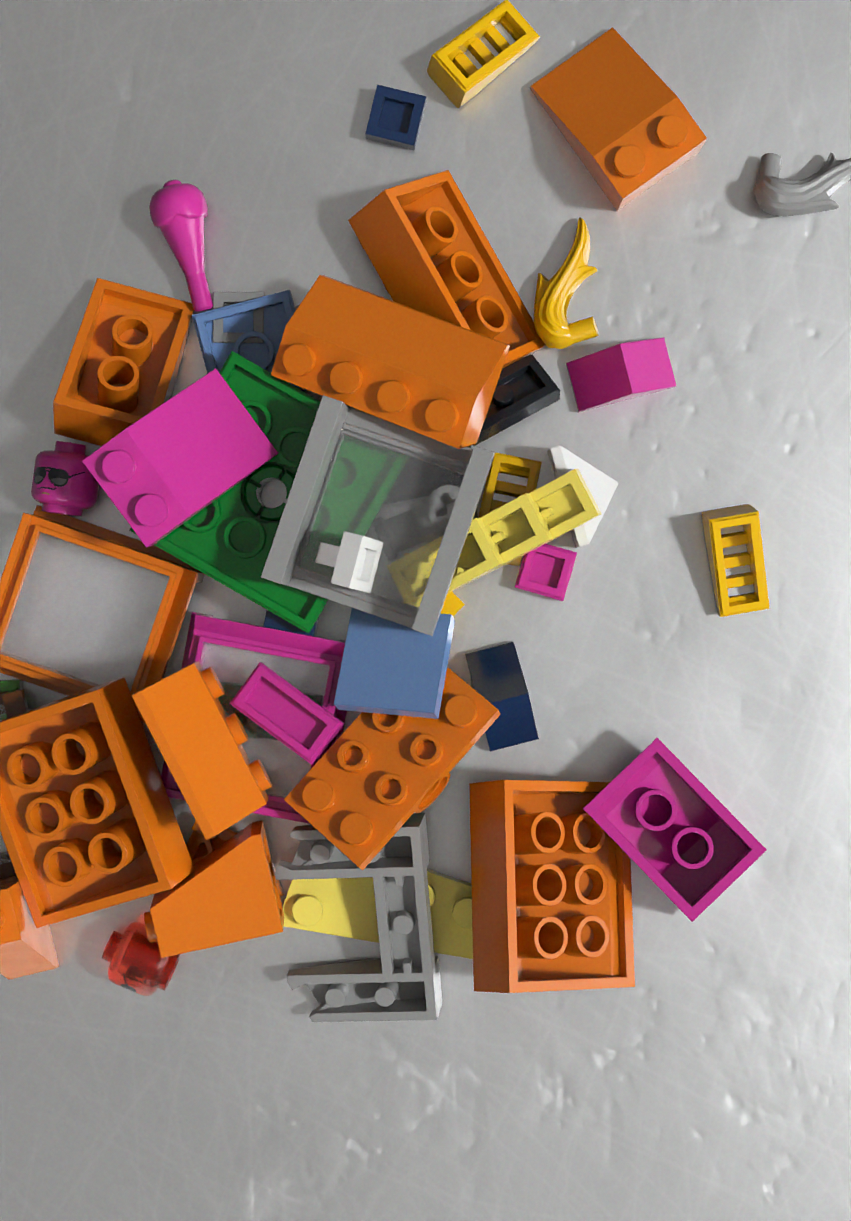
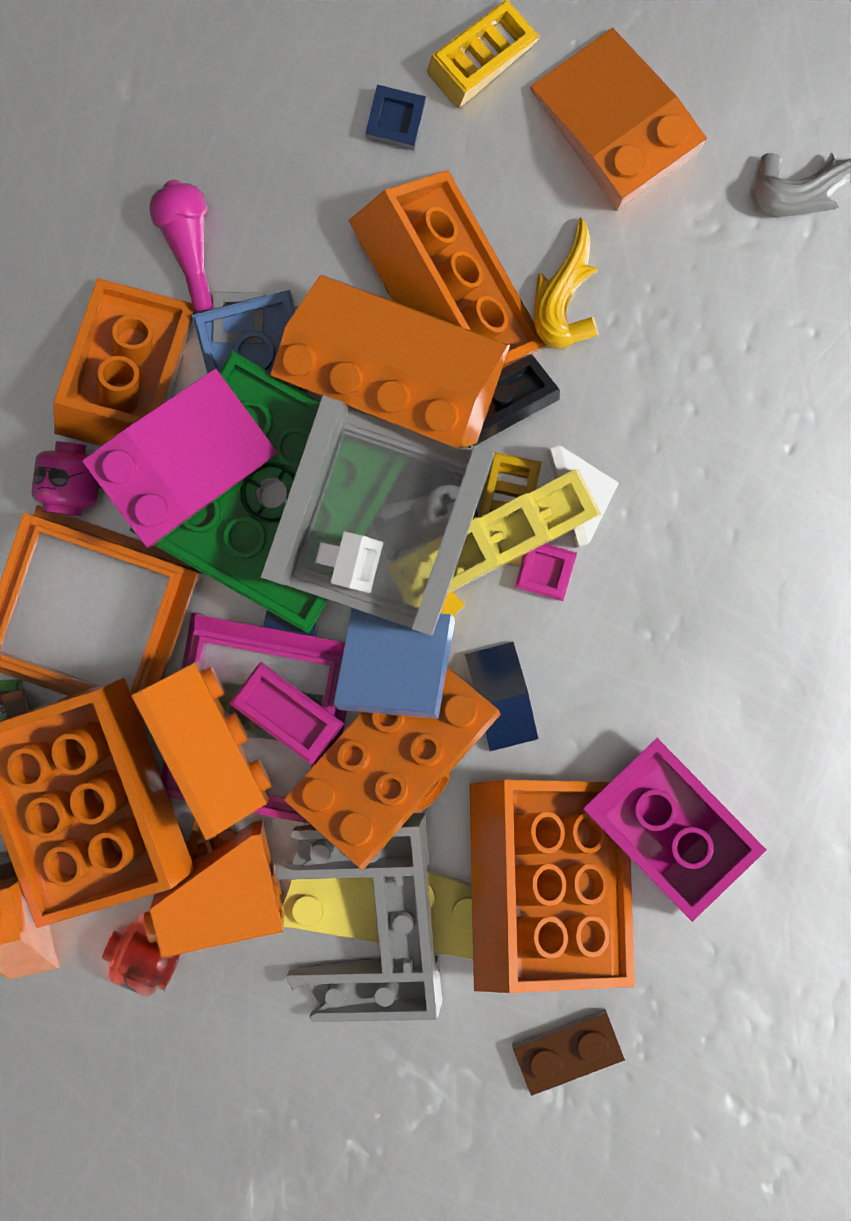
(568, 1052): none -> reddish brown plate
(620, 373): dark pink slope -> none
(715, 542): yellow slope -> none

